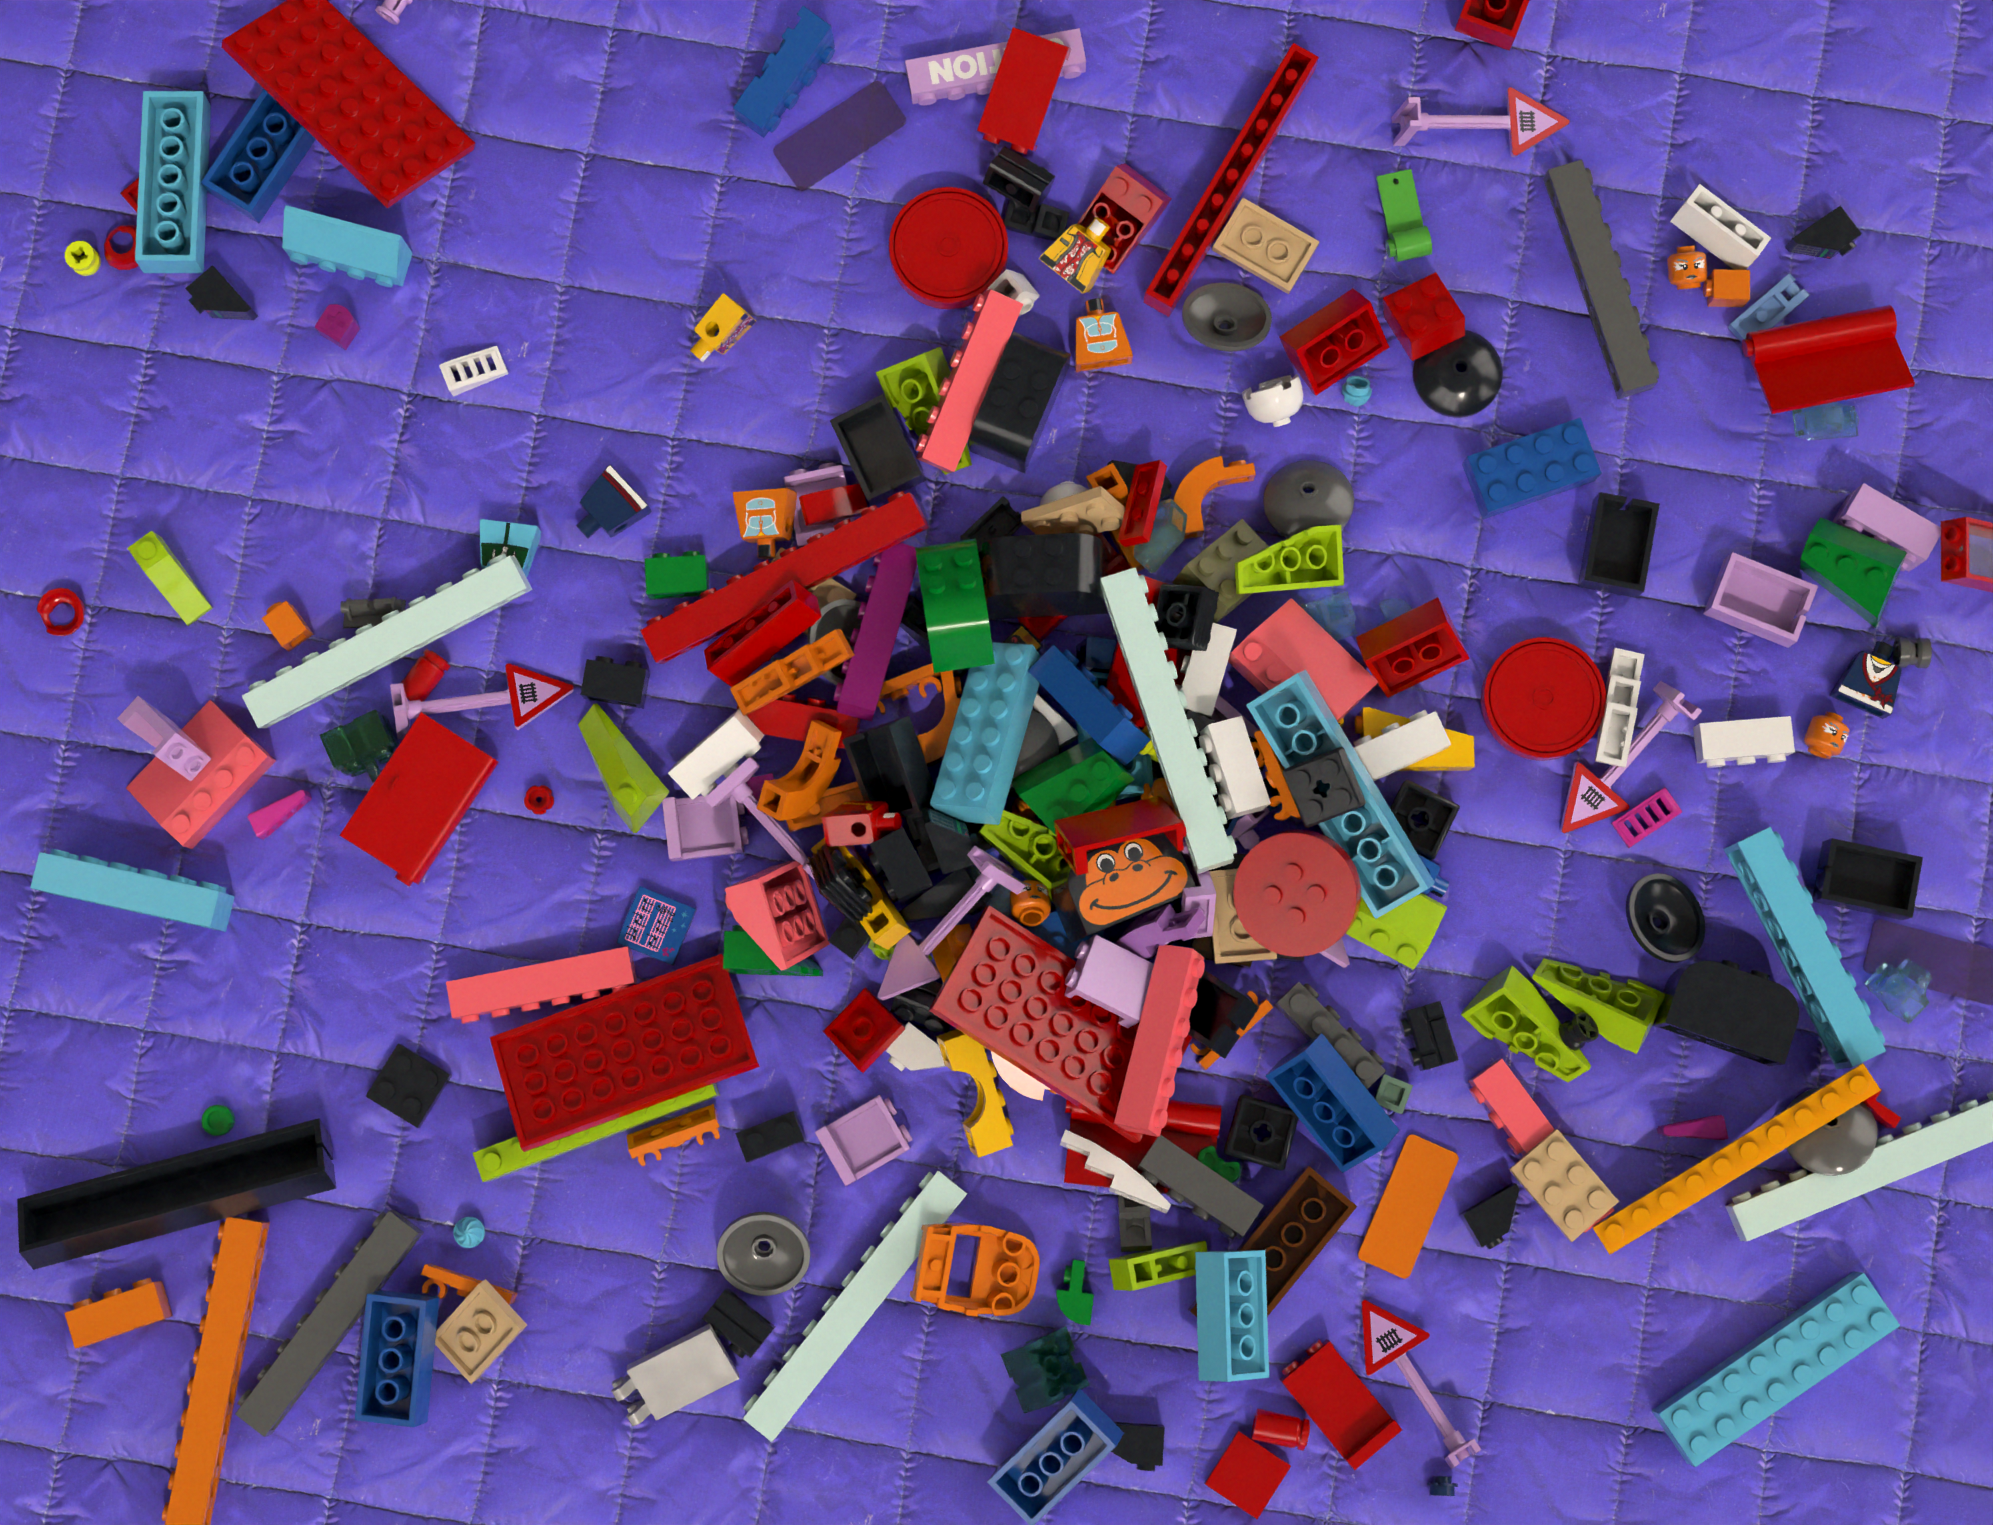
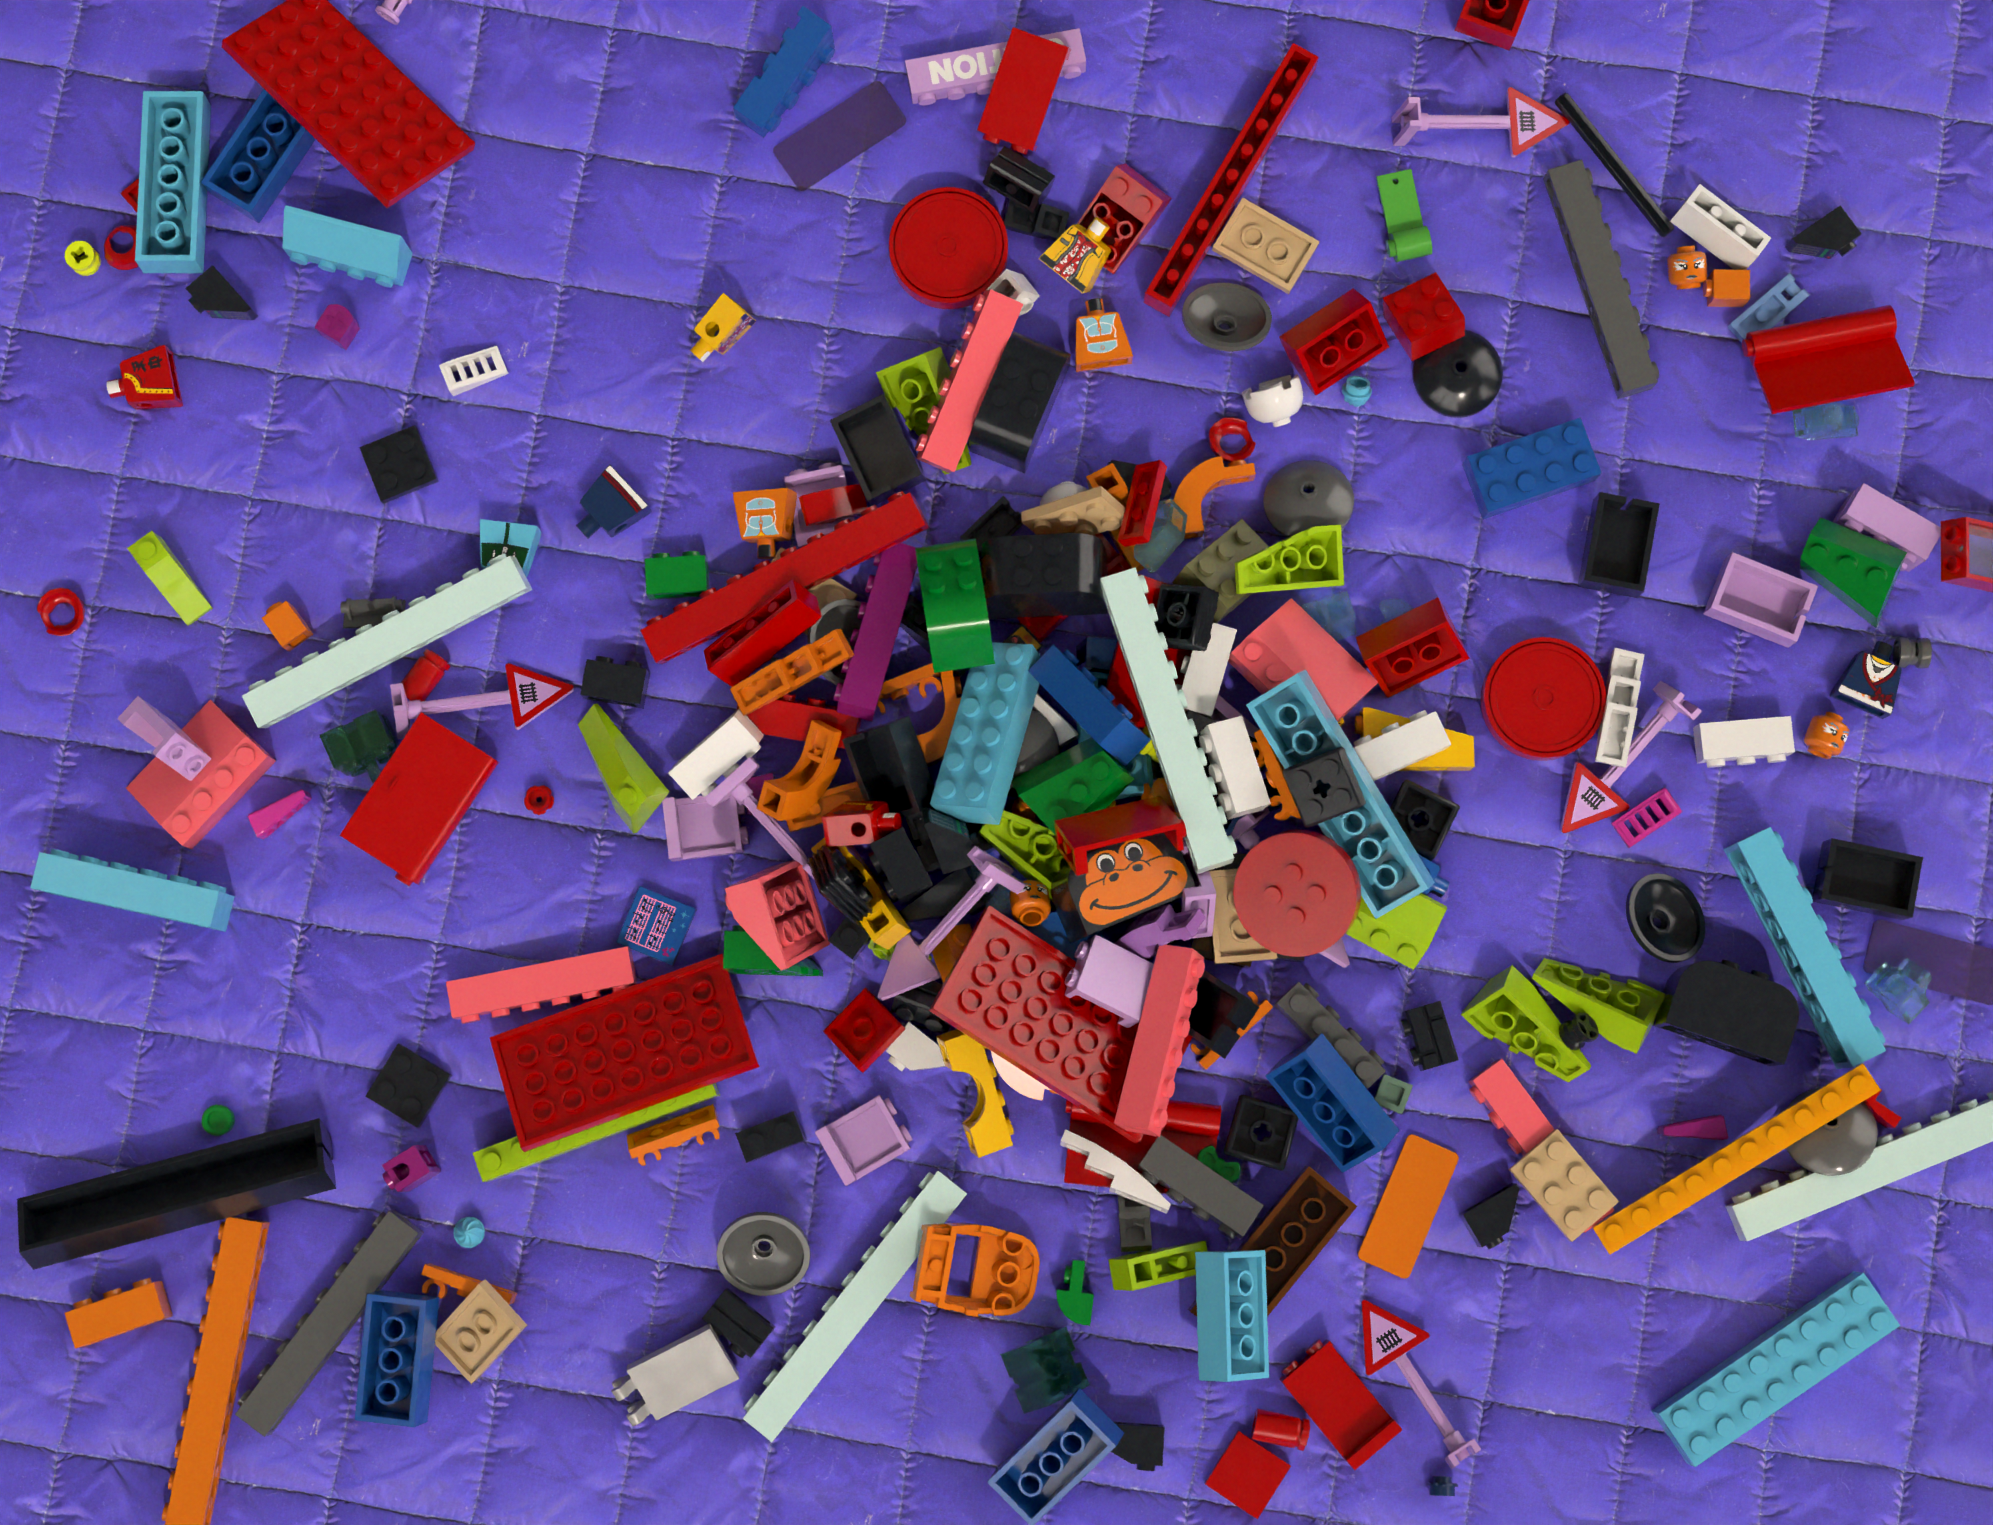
(148, 380): none -> red torso
(398, 464): none -> black plate
(410, 1169): none -> magenta brick
(1227, 426): none -> red piece
(1614, 165): none -> black axle

